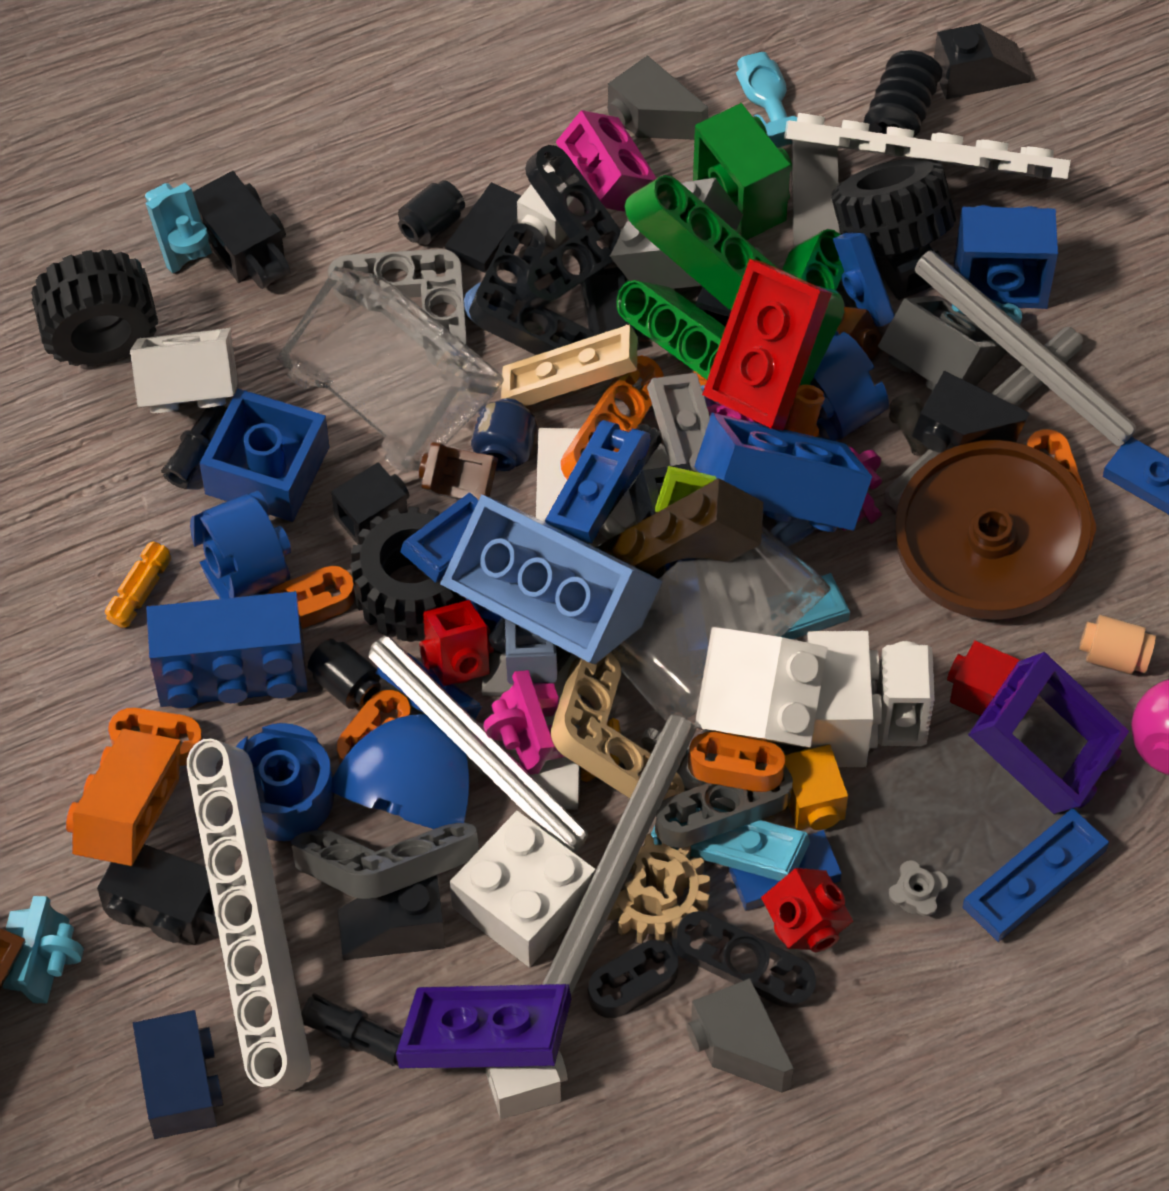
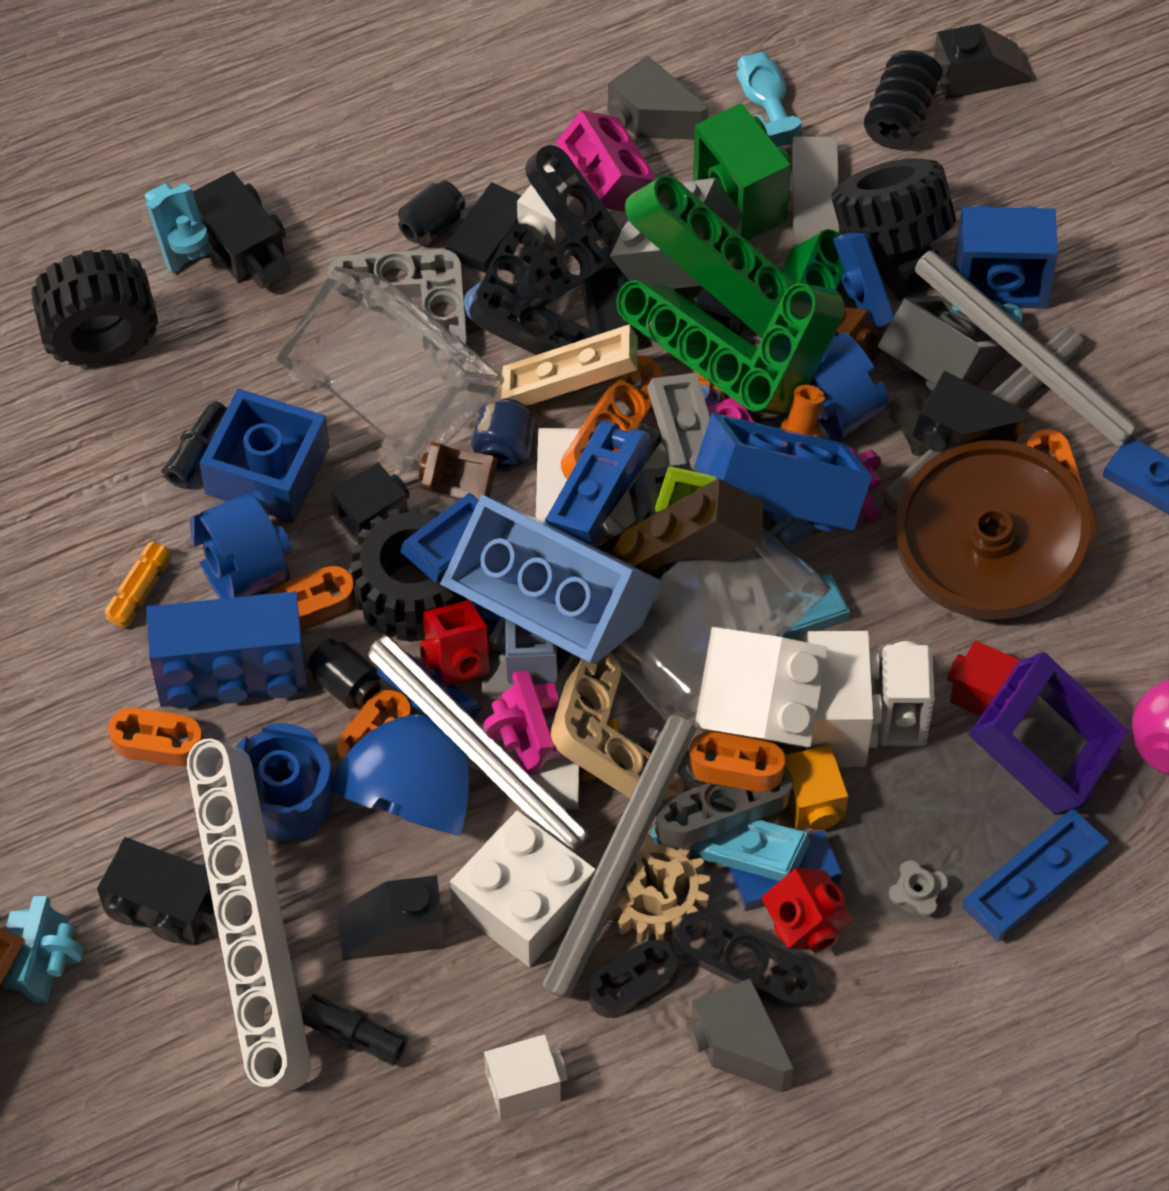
(124, 797): orange brick -> none
(175, 1074): dark blue brick -> none
(184, 369): white brick -> none
(375, 874): dark grey beam -> none
(484, 1026): dark purple tile -> none
(766, 344): red plate -> none
(941, 147): white wing -> none
(1117, 645): light nougat brick -> none

